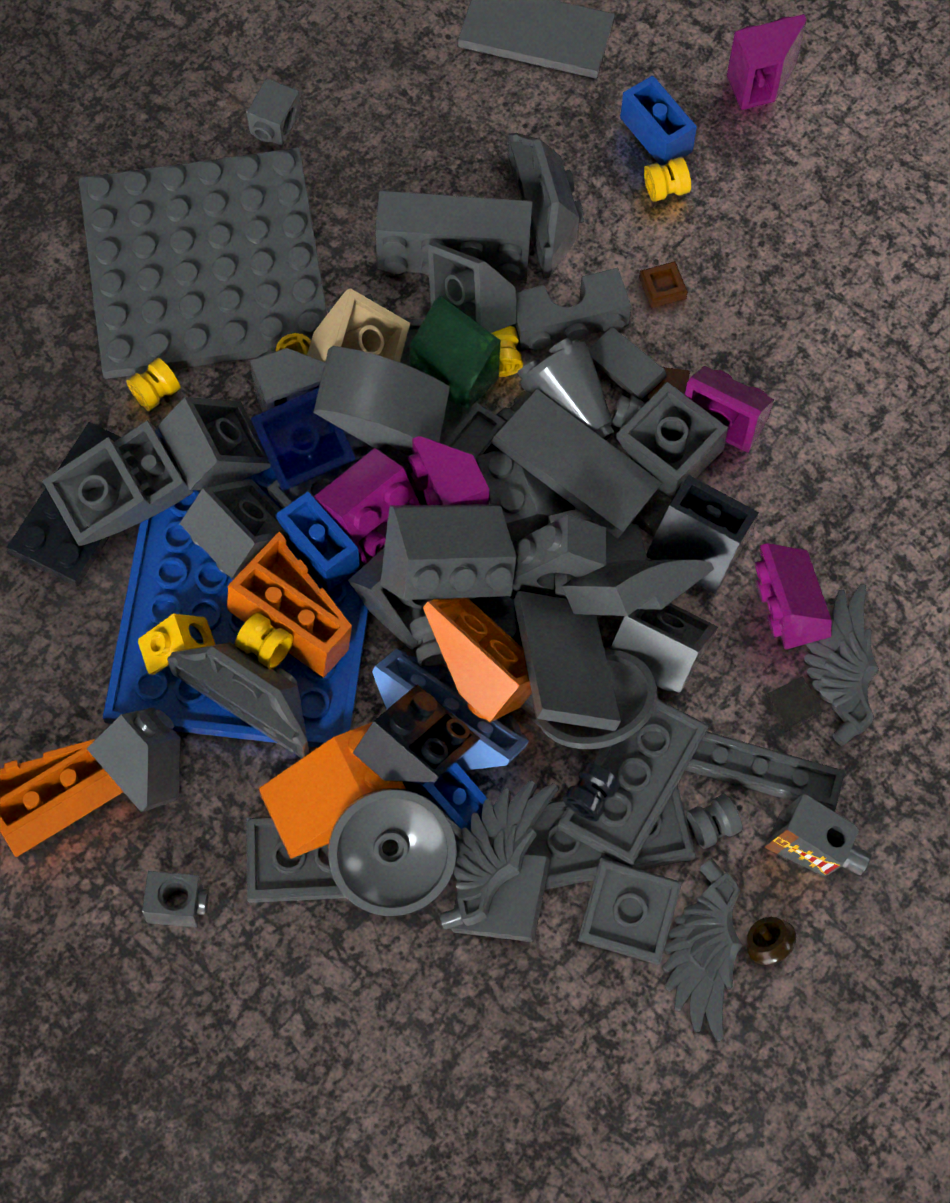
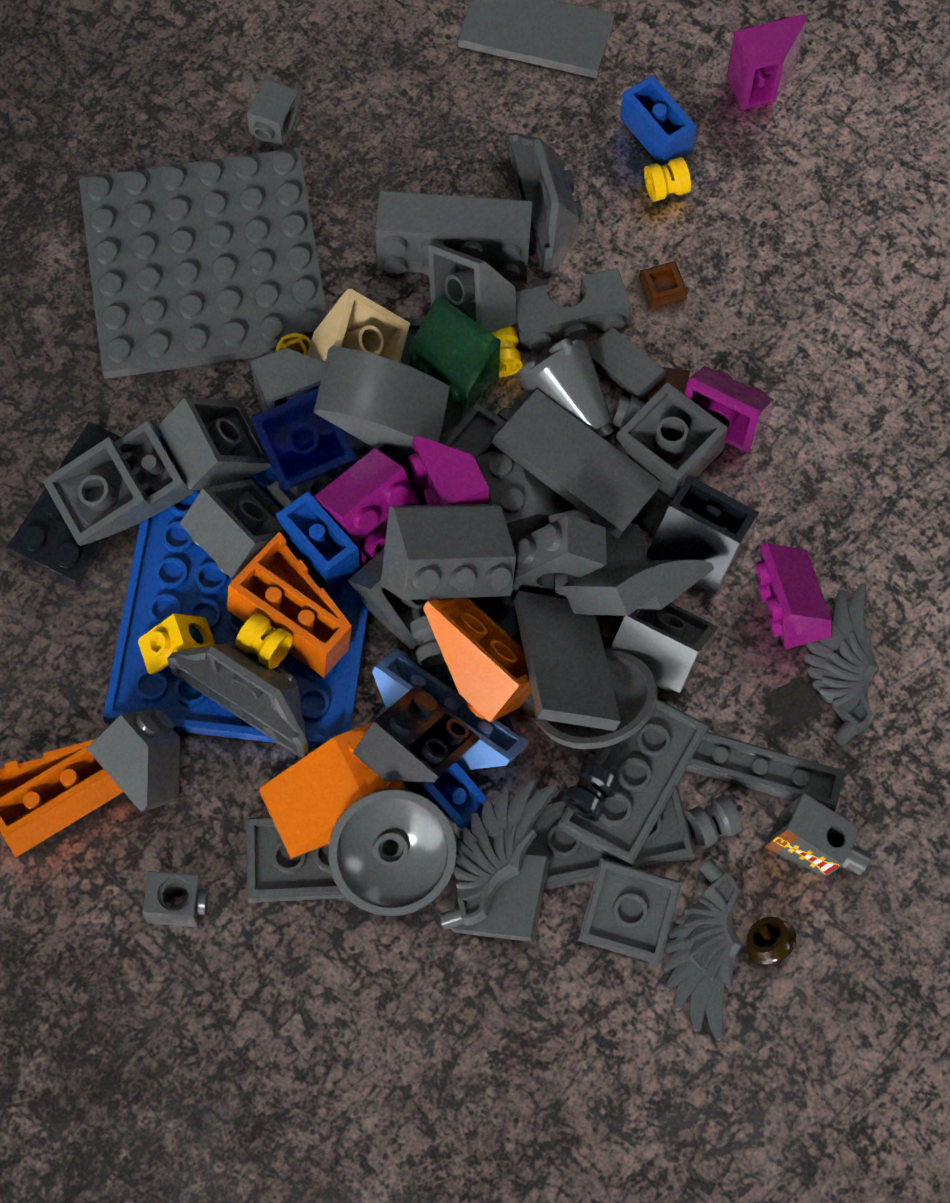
(153, 384): yellow wheel -> none

